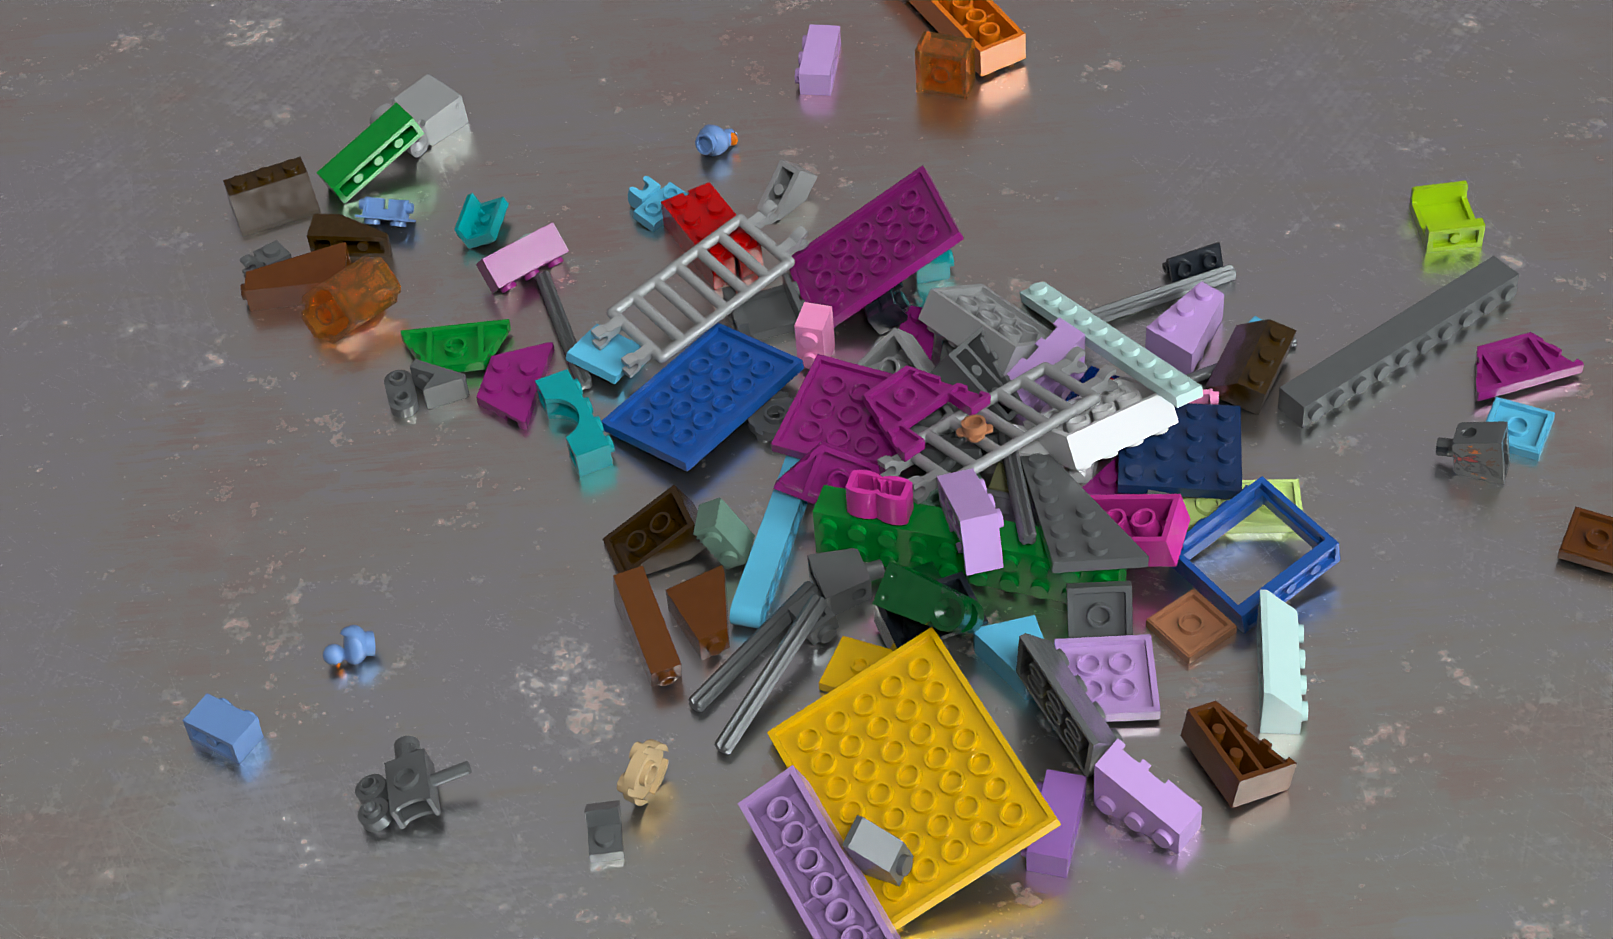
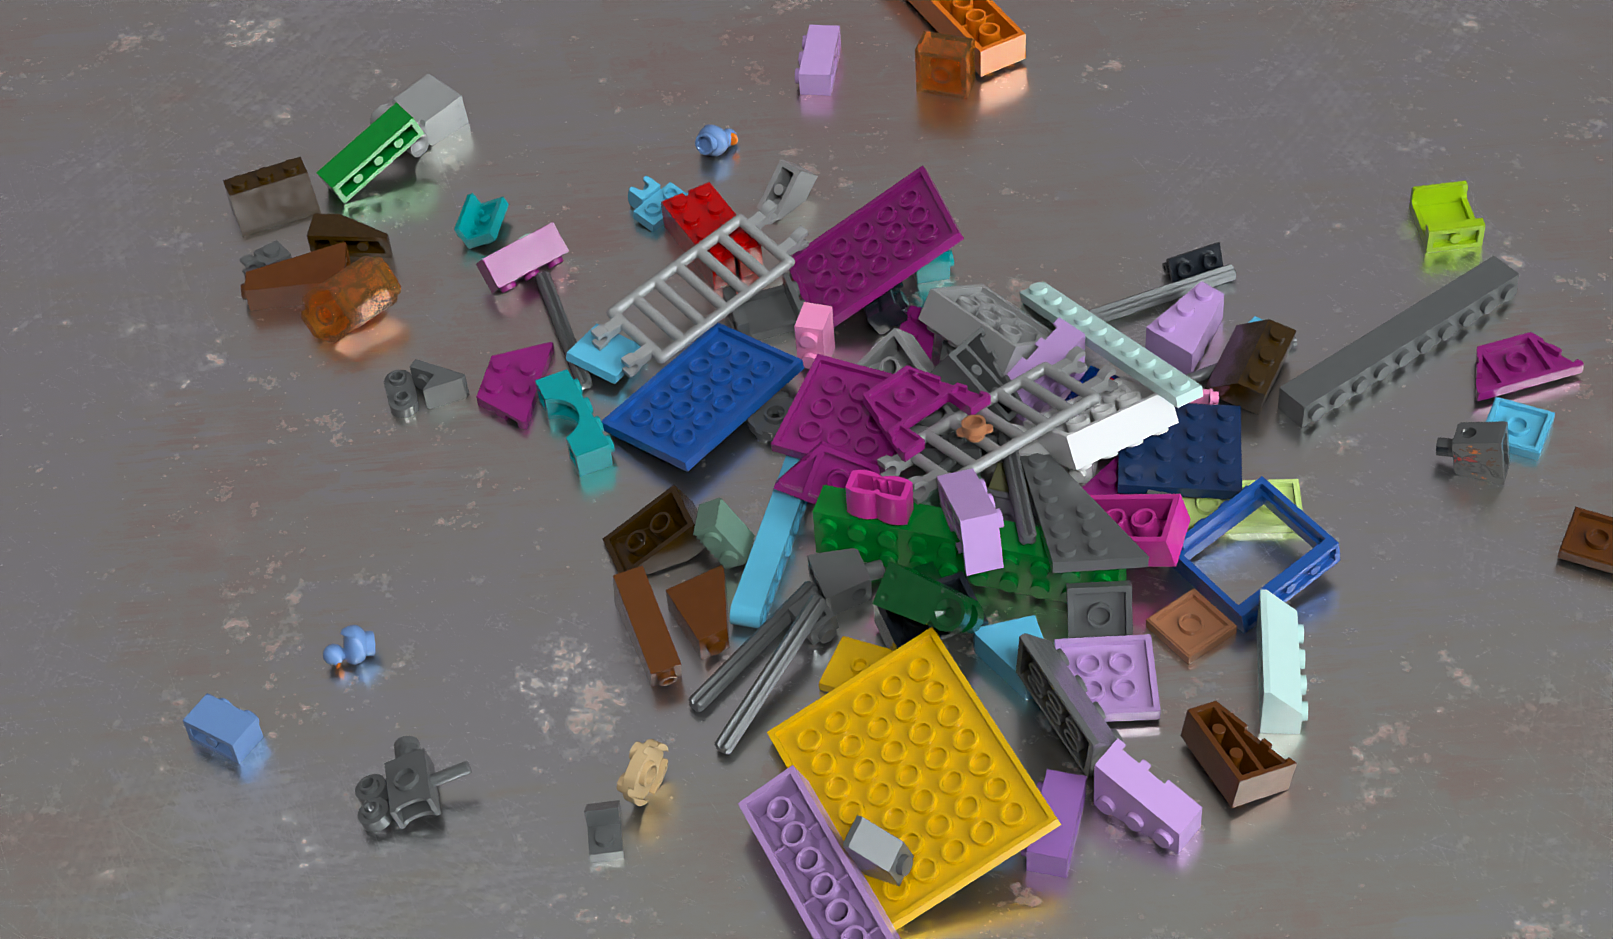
(375, 211): medium blue hinge -> none
(457, 346): green wing -> none

